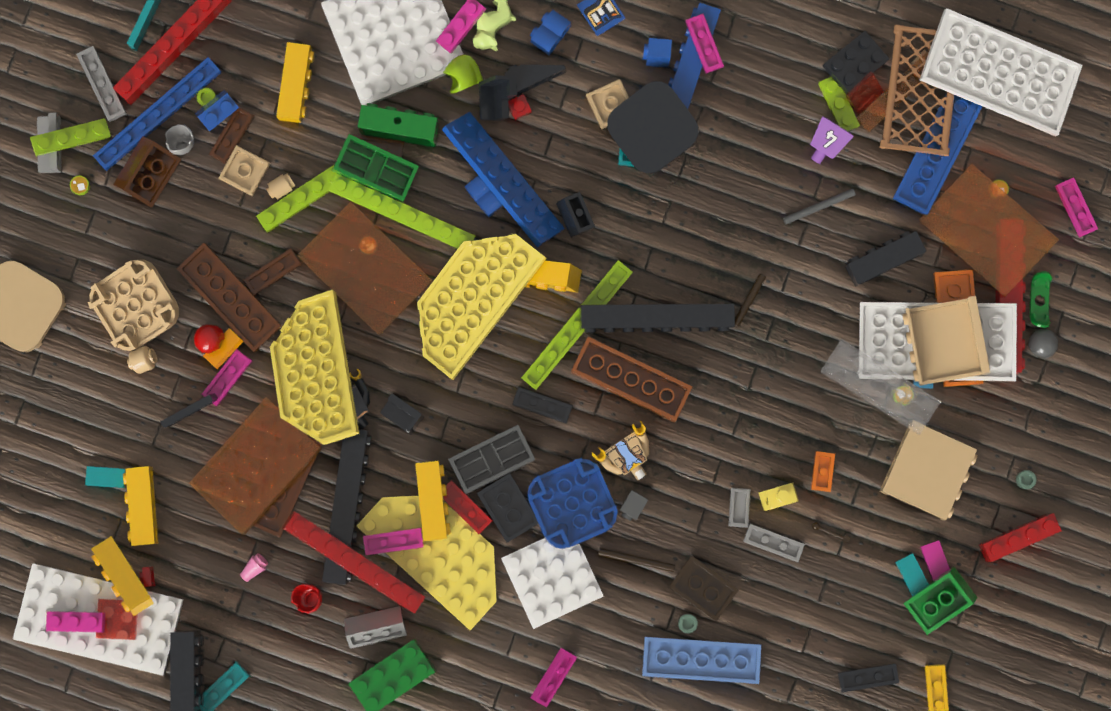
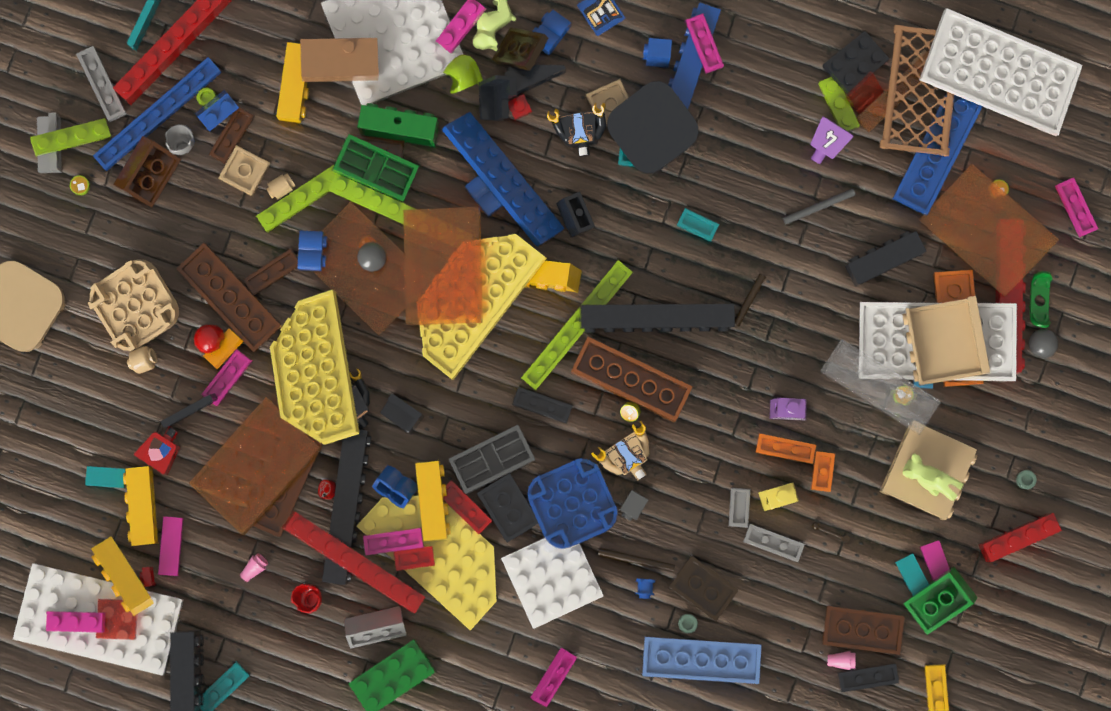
(159, 450): none -> red torso
(170, 546): none -> dark pink tile
(311, 250): none -> blue brick
(327, 489): none -> red tile
(339, 59): none -> medium nougat brick
(371, 256): none -> dark grey hair
(395, 486): none -> blue brick
(414, 558): none -> red plate
(443, 266): none -> clear orange plate
(520, 48): none -> dark brown plate
(580, 128): none -> torso
(630, 412): none -> tile
(645, 588): none -> blue brick
(697, 224): none -> teal tile
(785, 448): none -> orange plate
(788, 409): none -> medium lavender torso
(842, 660): none -> bright pink cone
(863, 630): none -> reddish brown plate
(931, 478): none -> yellowish green animal

